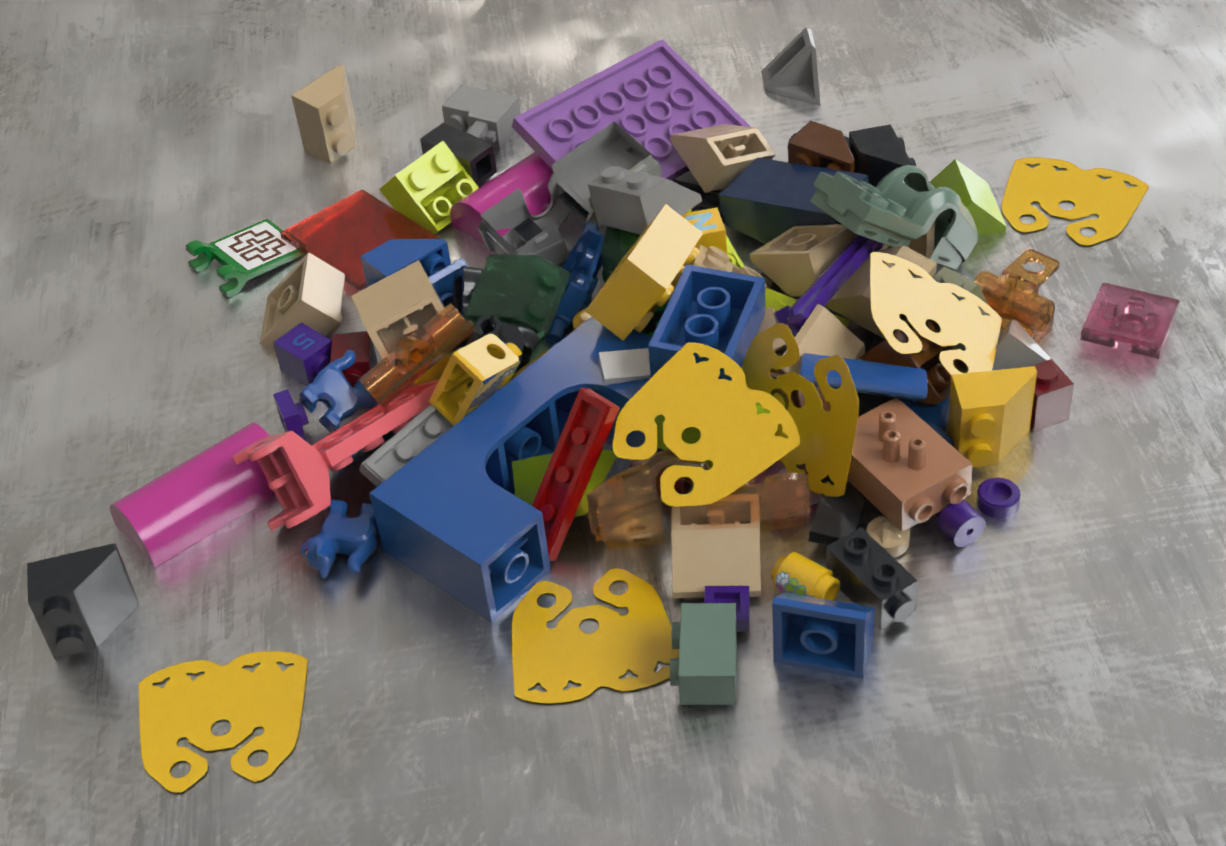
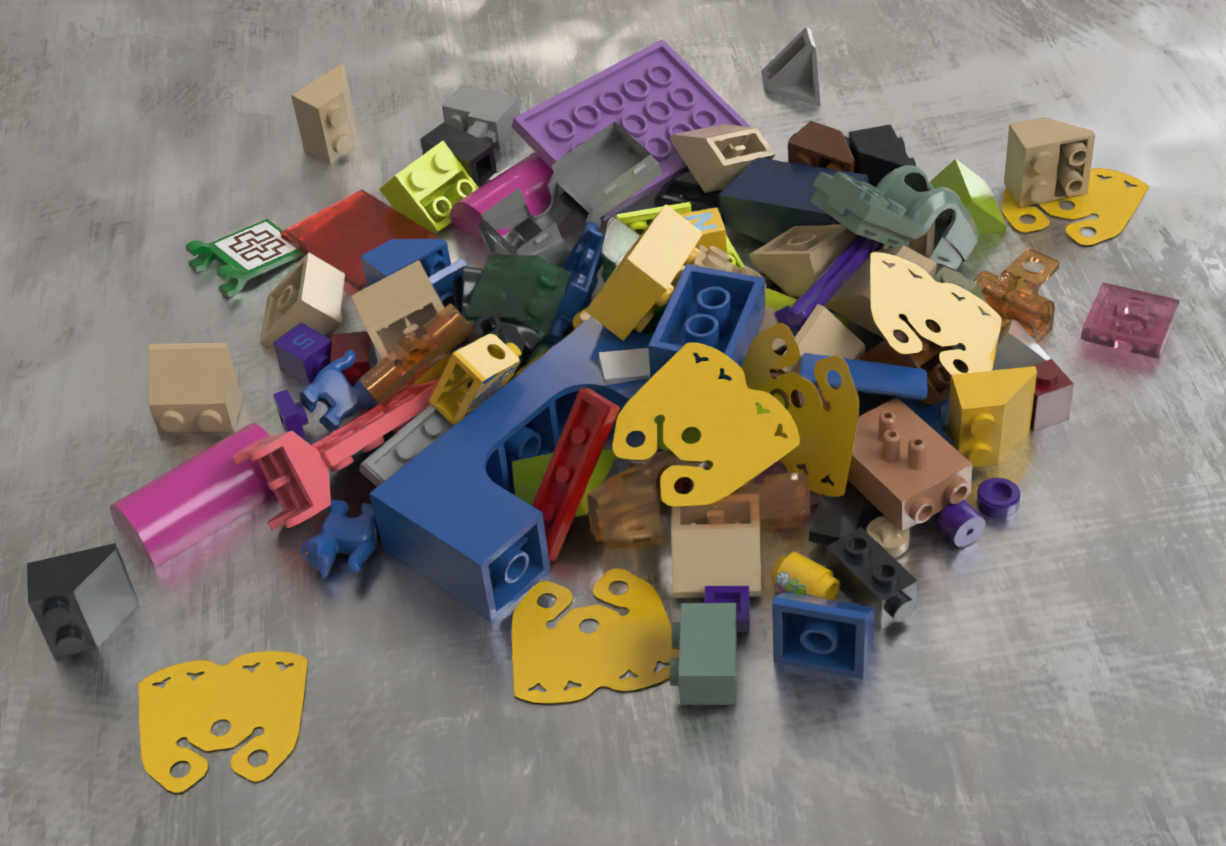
(193, 388): none -> tan slope
(634, 199): light grey slope -> none
(1047, 161): none -> tan slope

